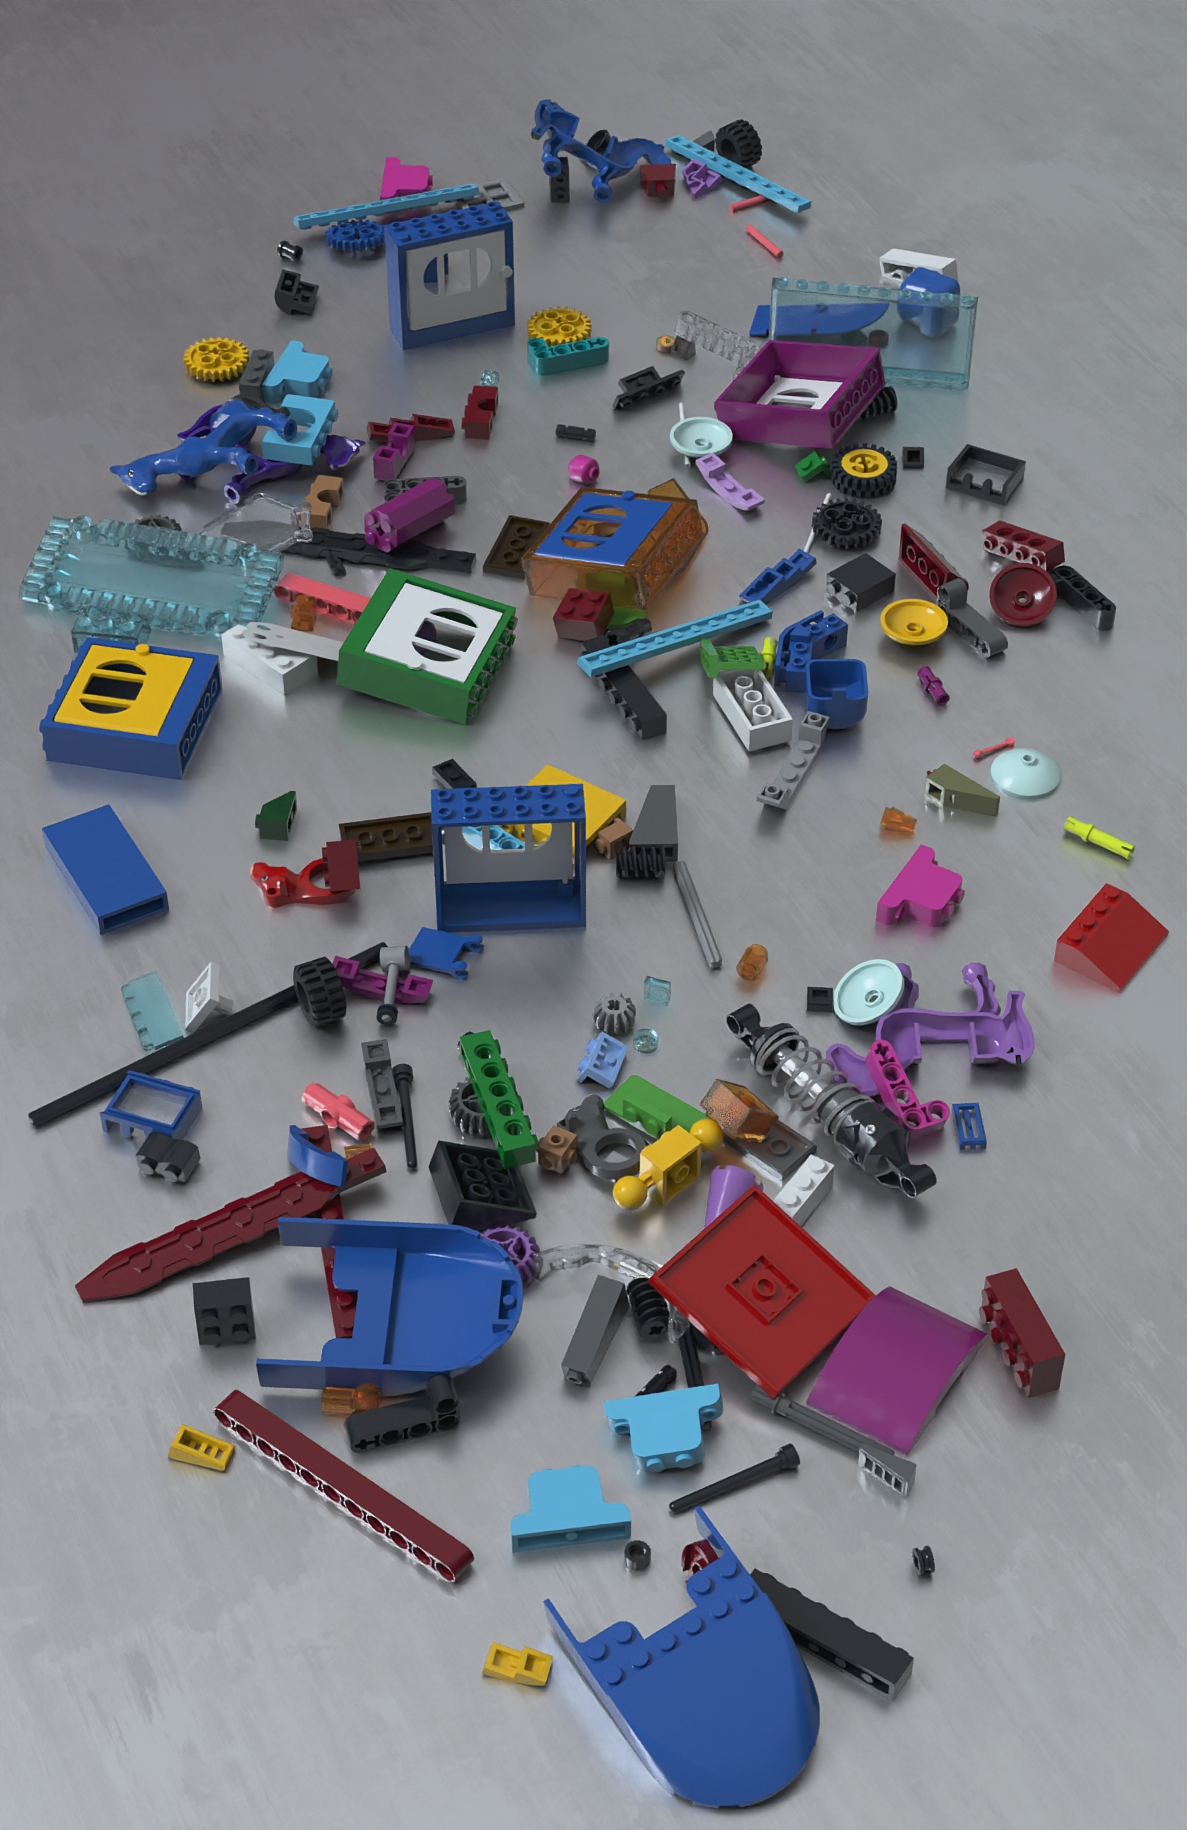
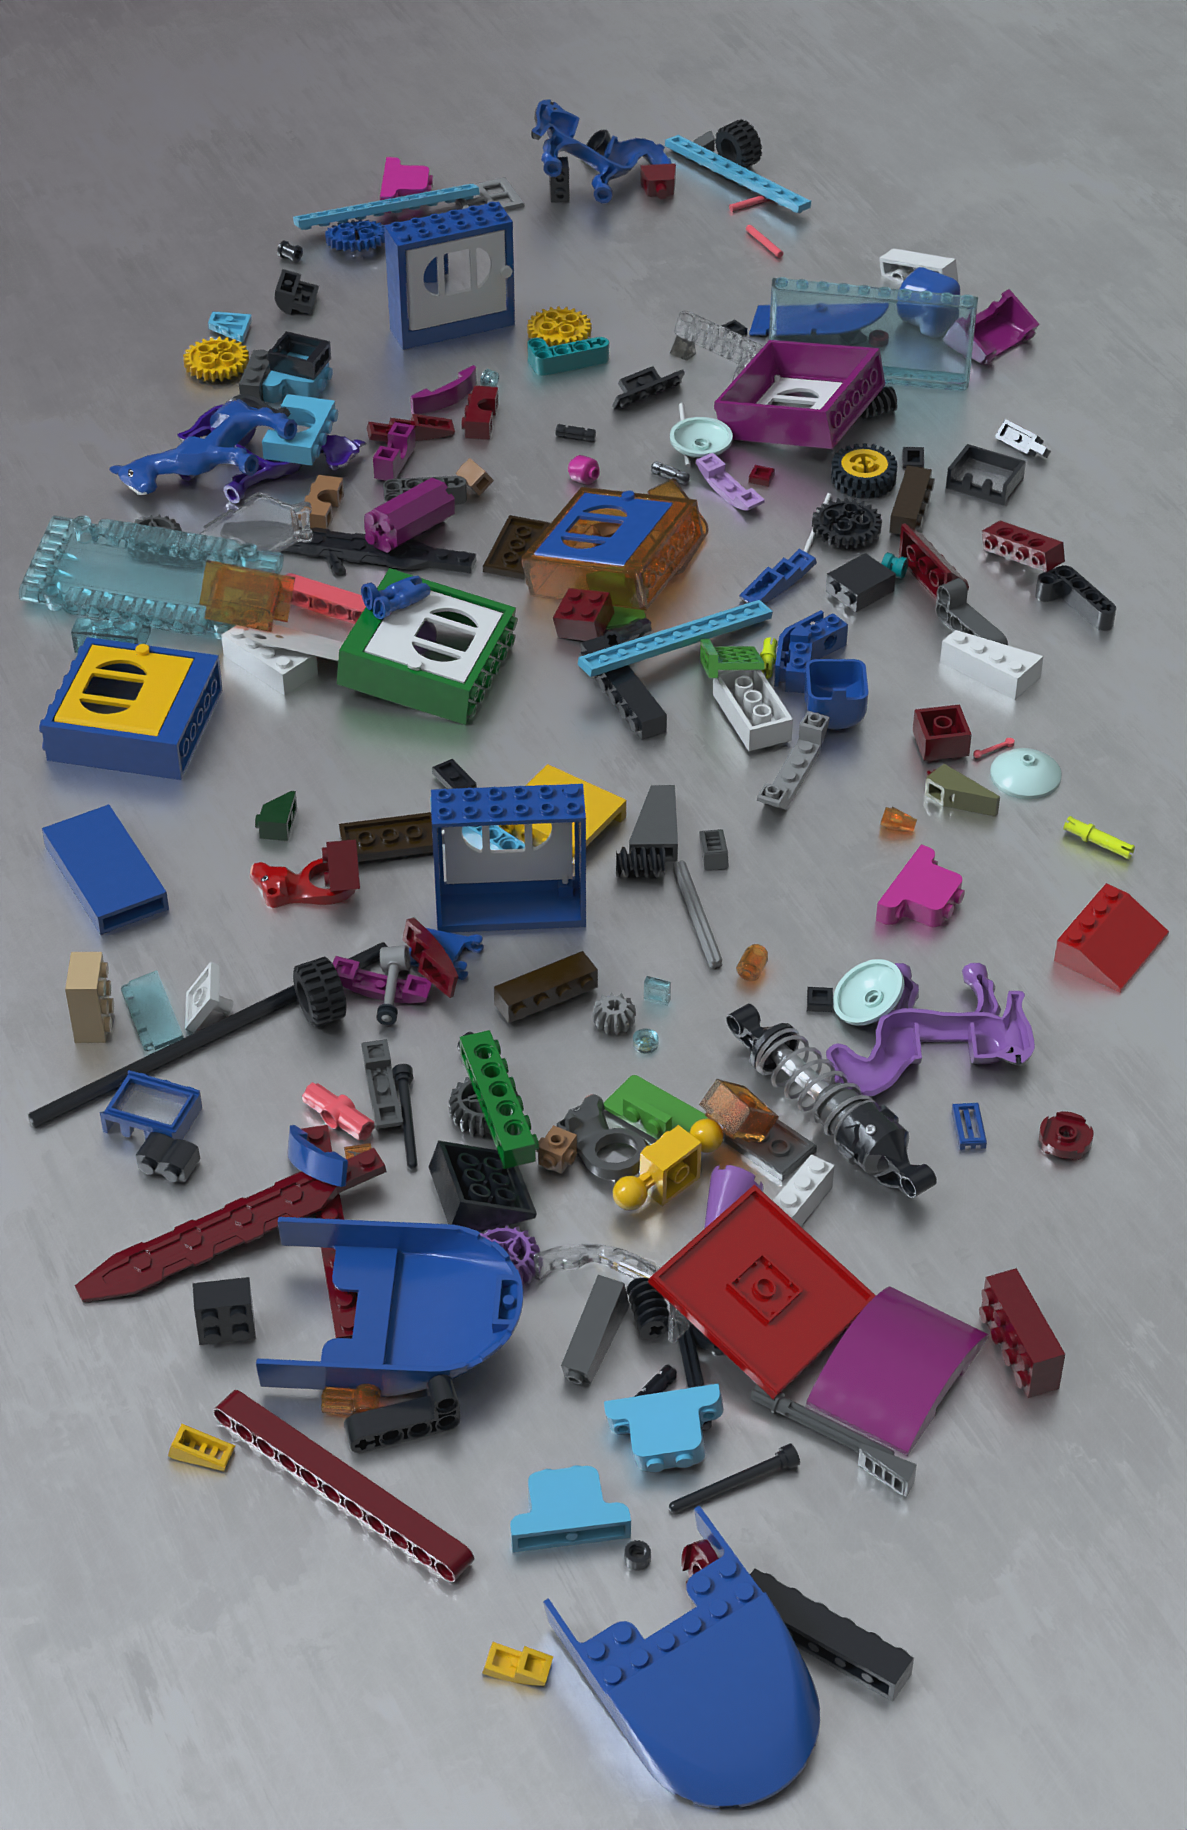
(89, 997): none -> tan brick
(230, 324): none -> medium azure wing
(245, 595): none -> clear orange windscreen
(303, 613): clear orange brick -> none
(317, 350): none -> black window
(394, 597): none -> blue piece
(431, 956): none -> dark red slope
(445, 396): none -> magenta slope
(475, 476): none -> medium nougat brick
(545, 987): none -> dark brown brick
(602, 1060): light blue bracket -> none
(613, 838): medium nougat brick -> none
(664, 343): tile -> none
(670, 472): none -> black axle
(700, 178): medium lavender slope -> none
(714, 849): none -> dark grey slope
(736, 327): none -> black tile
(761, 475): none -> dark red tile
(812, 466): green bracket -> none
(884, 1062): dark pink beam -> none
(895, 564): none -> teal wheel
(912, 499): none -> dark brown brick
(913, 622): yellow dish -> none
(923, 1560): black bush -> none
(938, 693): magenta pin -> none
(941, 732): none -> dark red brick
(992, 663): none -> white wedge
(1001, 328): none -> magenta windscreen
(1021, 439): none -> hinge
(1025, 582): dark red dish -> none
(1066, 1147): none -> dark red plate

